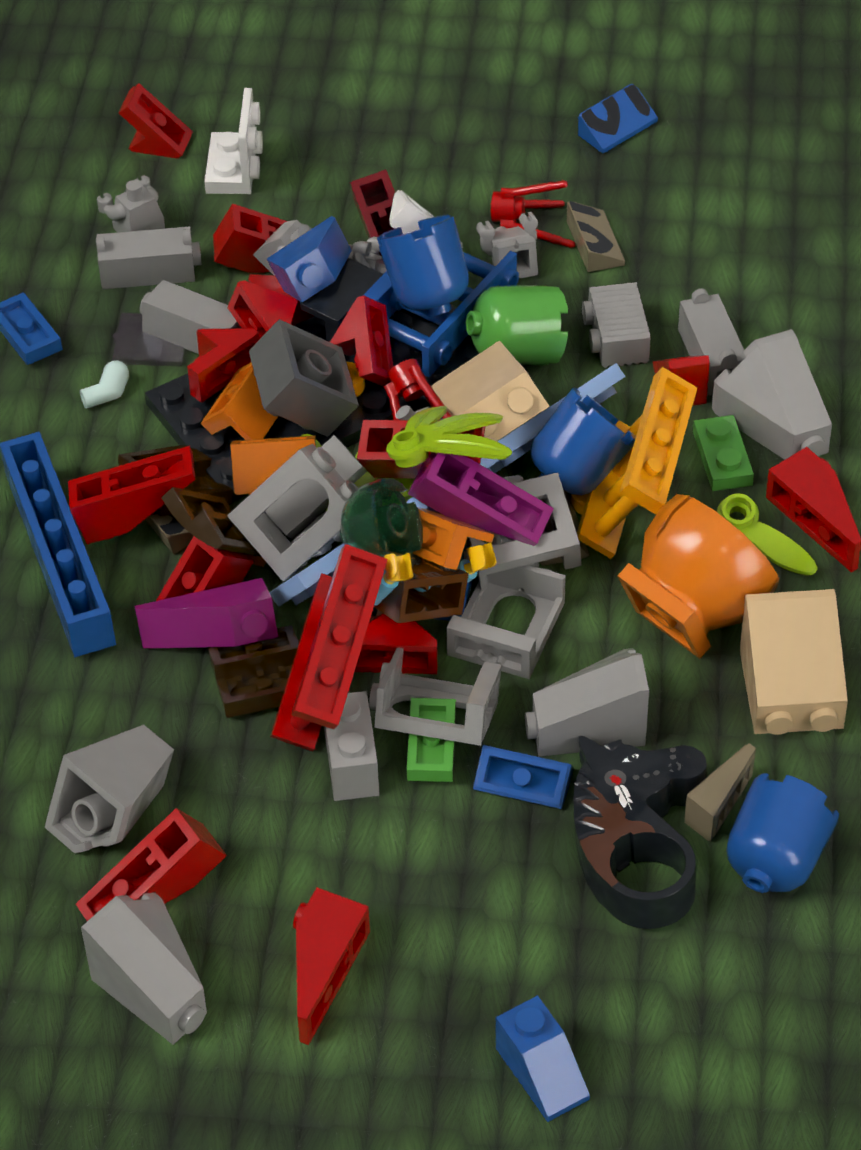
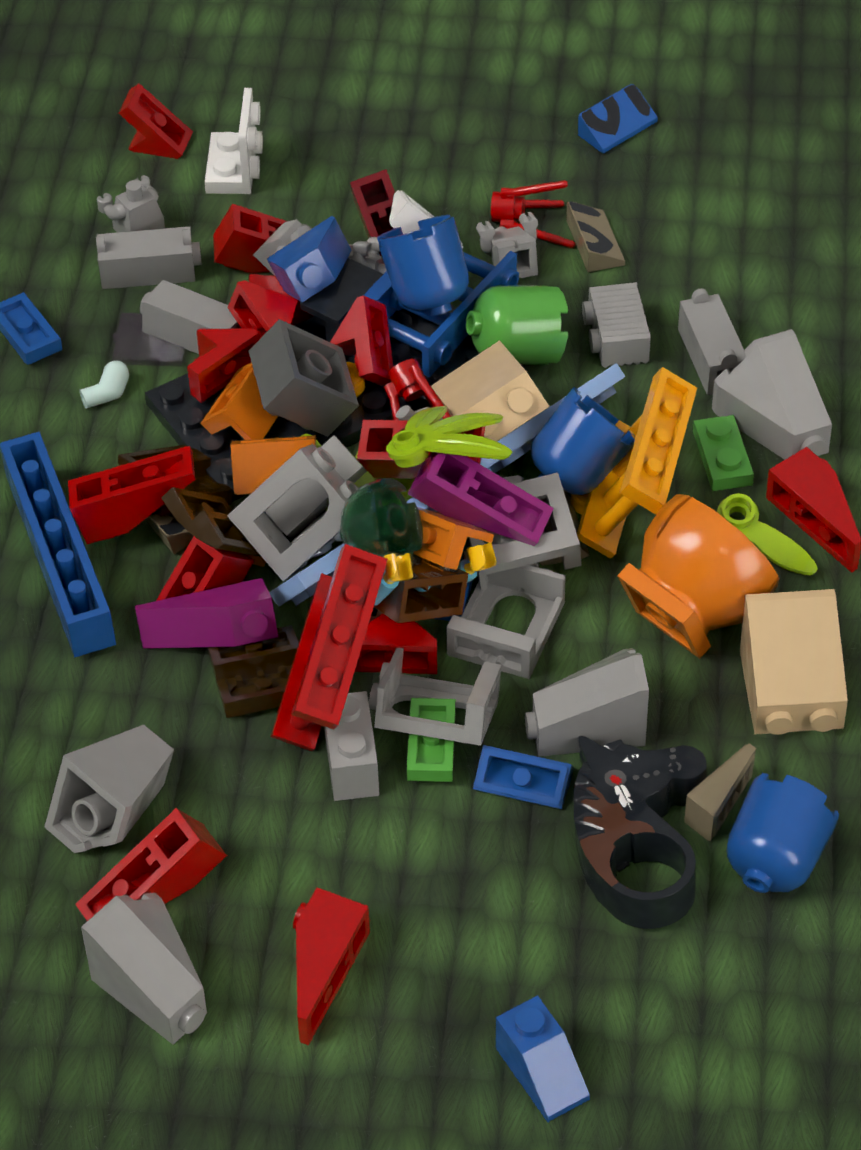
(691, 369): red slope -> none

